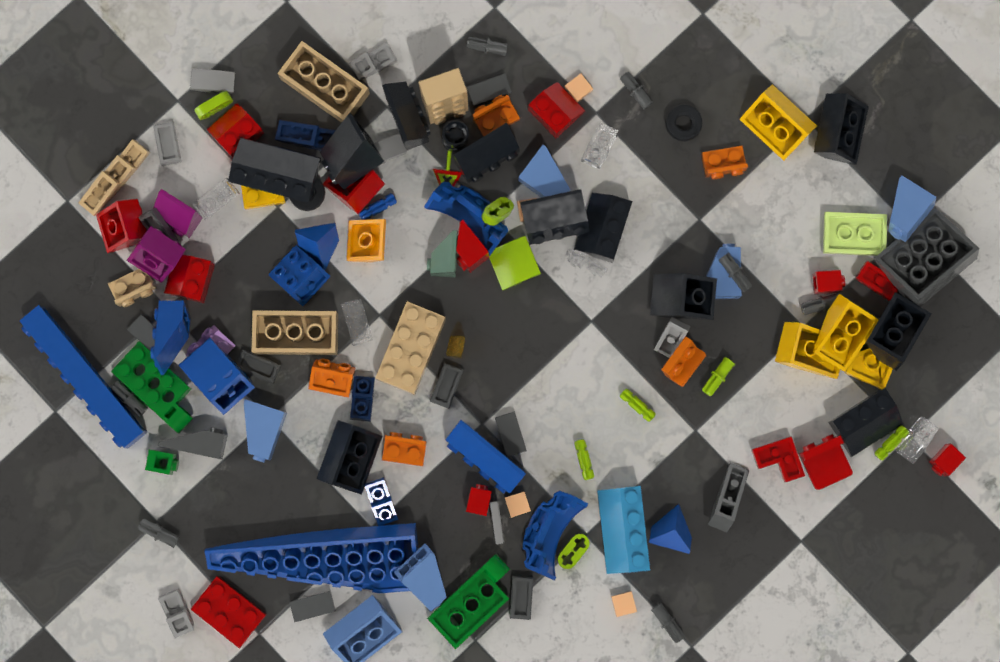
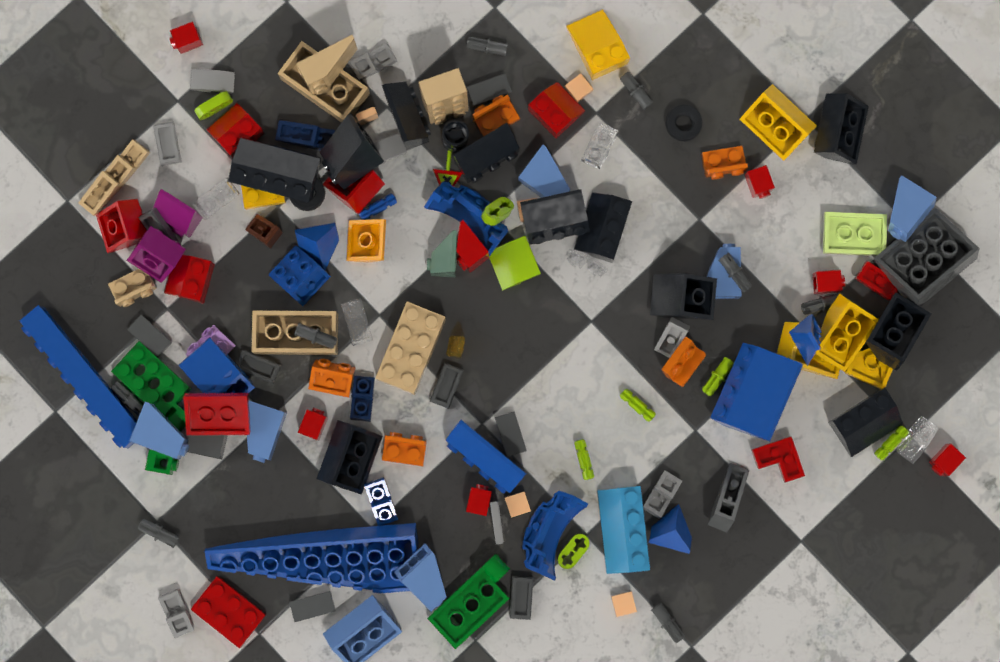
(158, 433): none -> medium blue slope
(170, 333): blue slope -> none
(185, 38): none -> red brick
(217, 413): none -> red plate
(264, 230): none -> copper slope
(313, 423): none -> red brick
(315, 336): none -> dark grey axle
(324, 66): none -> tan slope
(367, 115): none -> light nougat tile
(598, 44): none -> yellow slope
(662, 494): none -> light grey slope
(756, 391): none -> blue slope
(759, 182): none -> red brick
(806, 337): none -> blue slope
(825, 462): red bracket -> none

